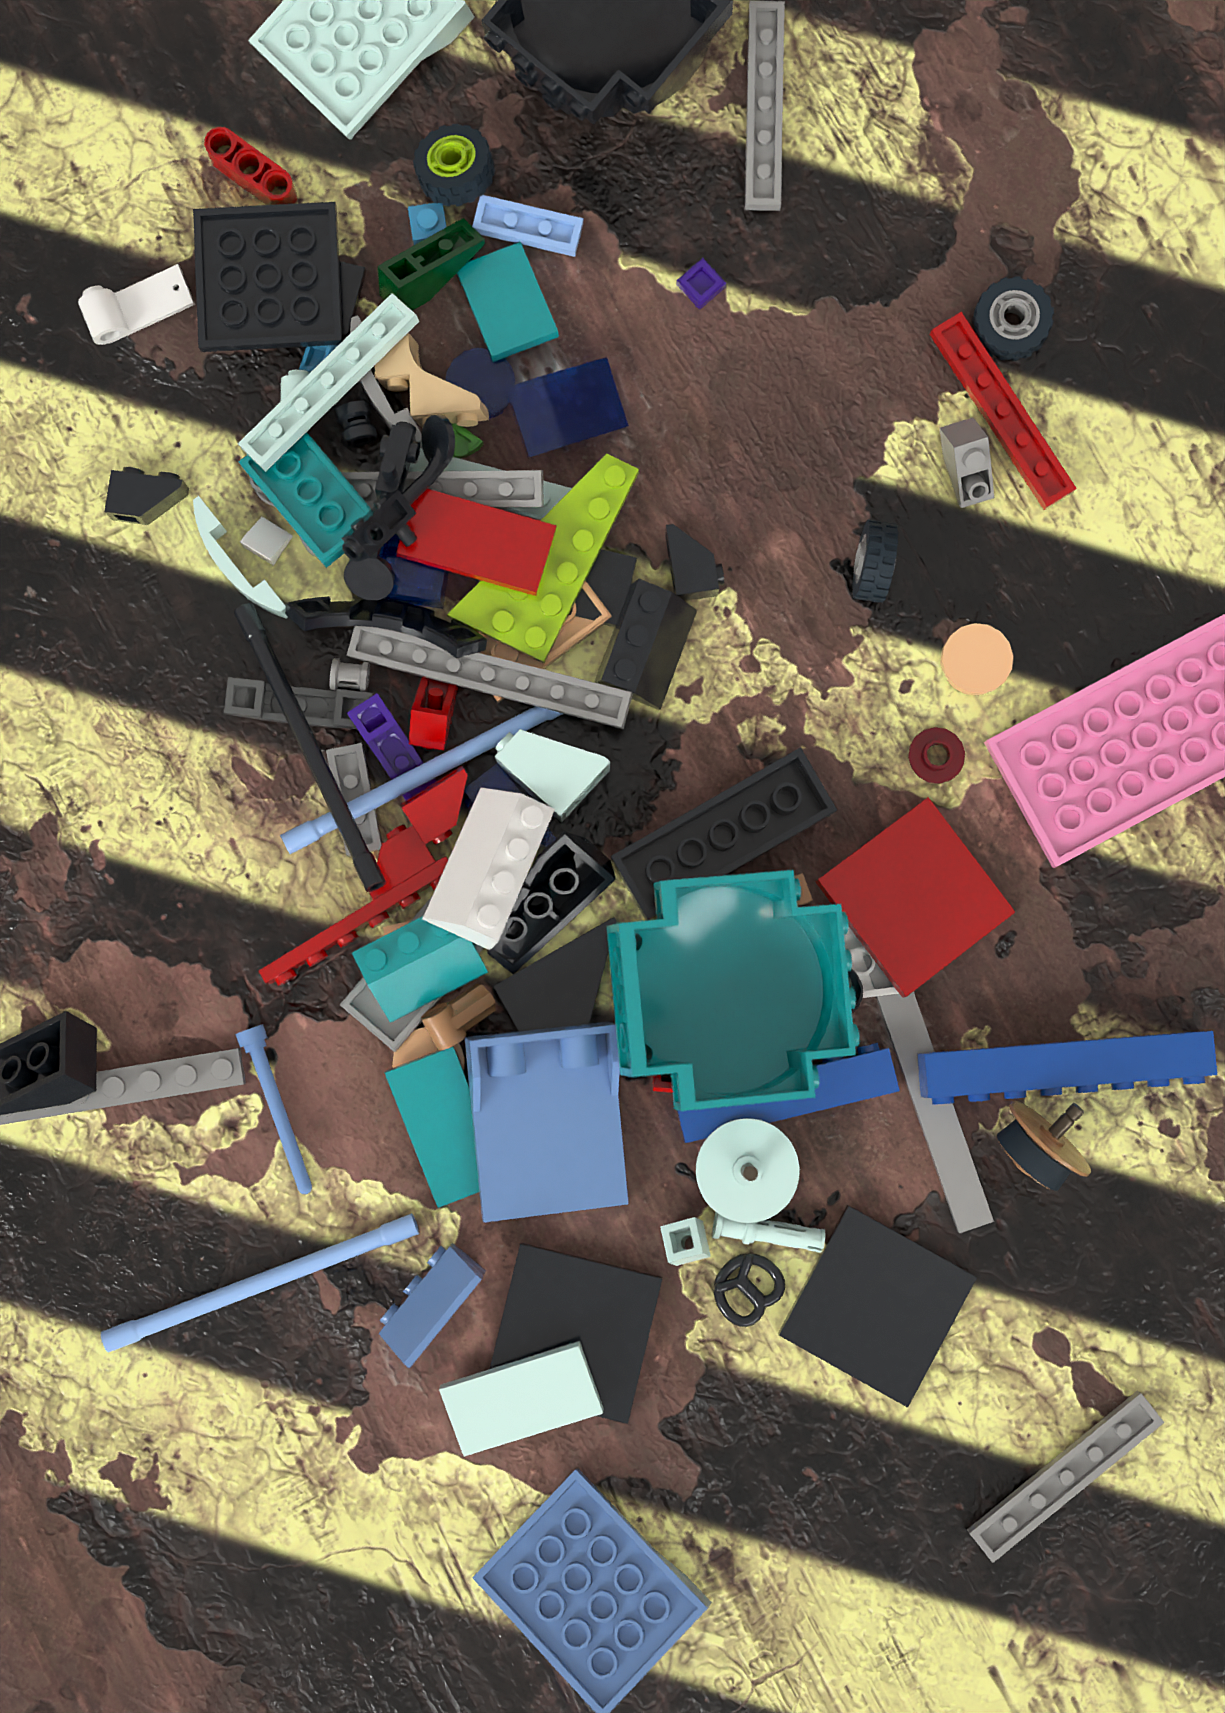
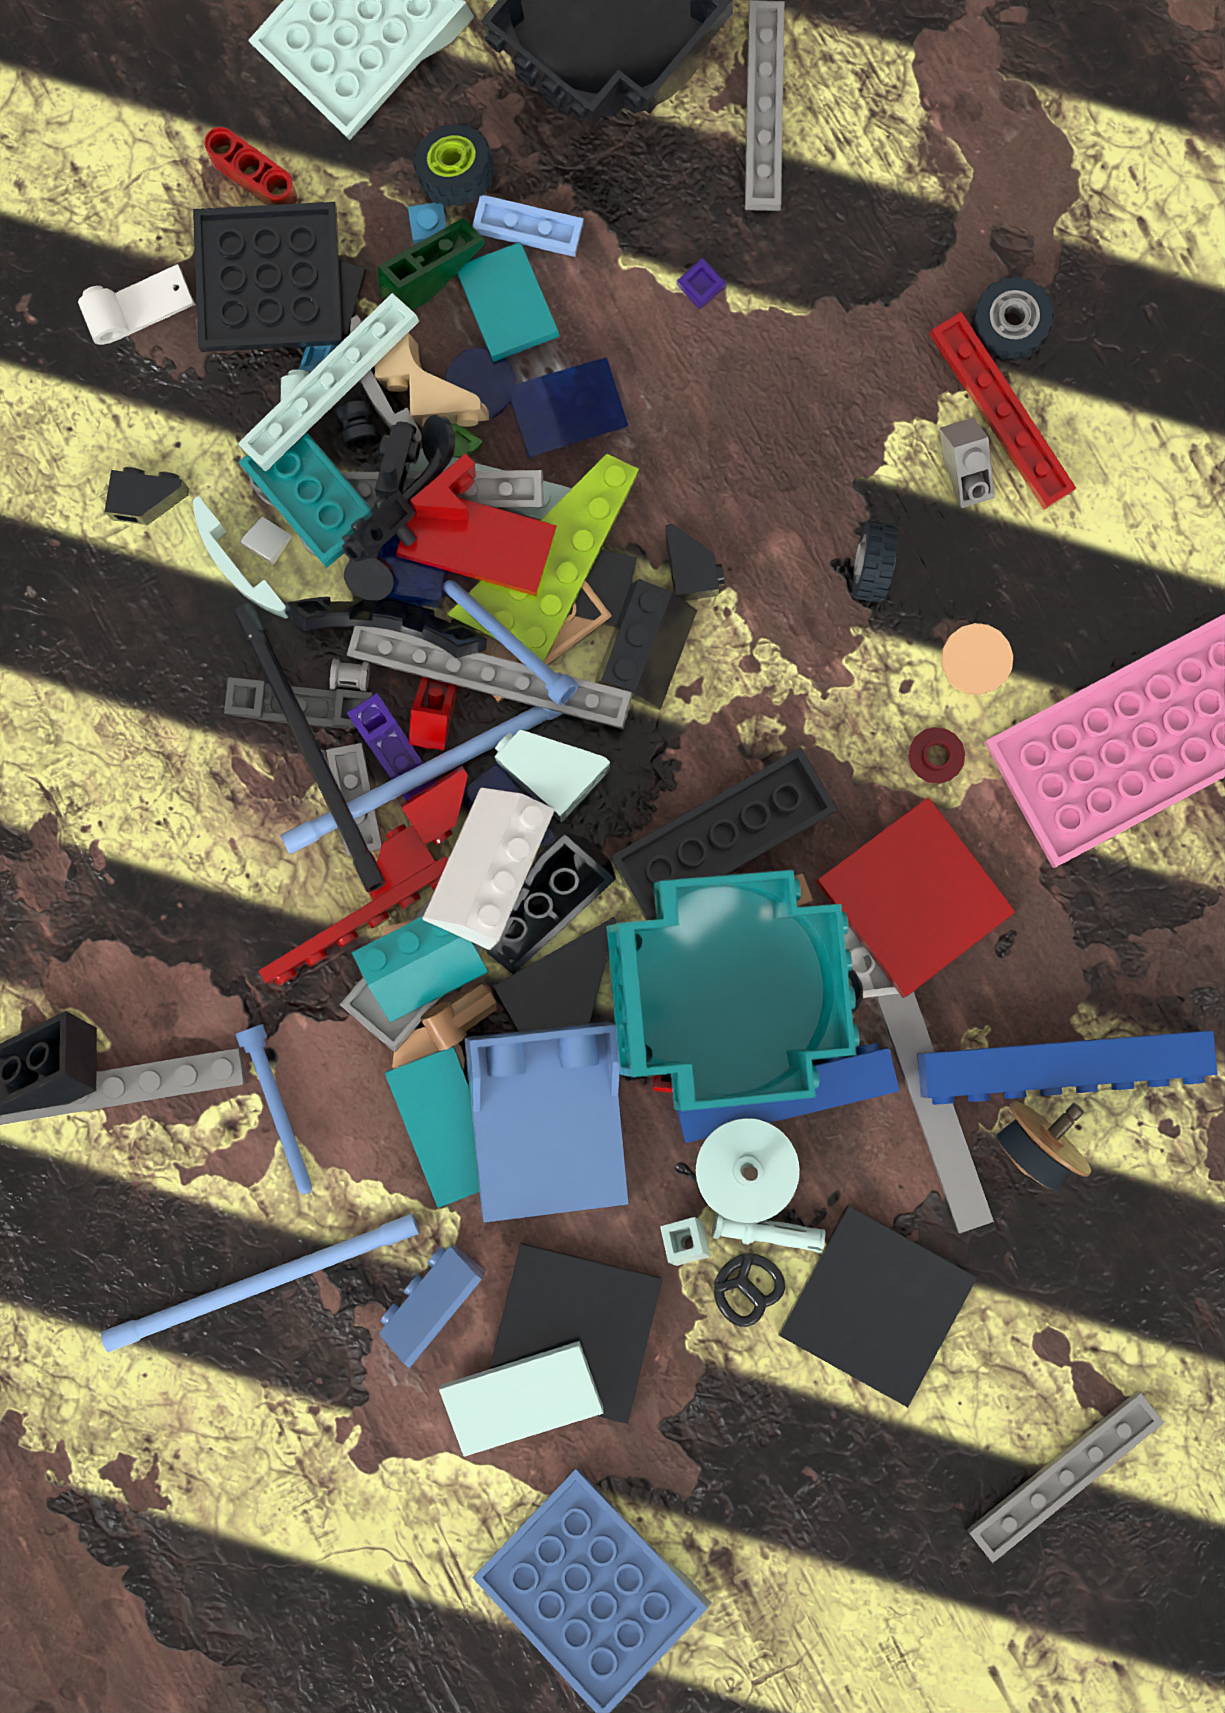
(439, 496): none -> red slope
(560, 686): none -> medium blue piece

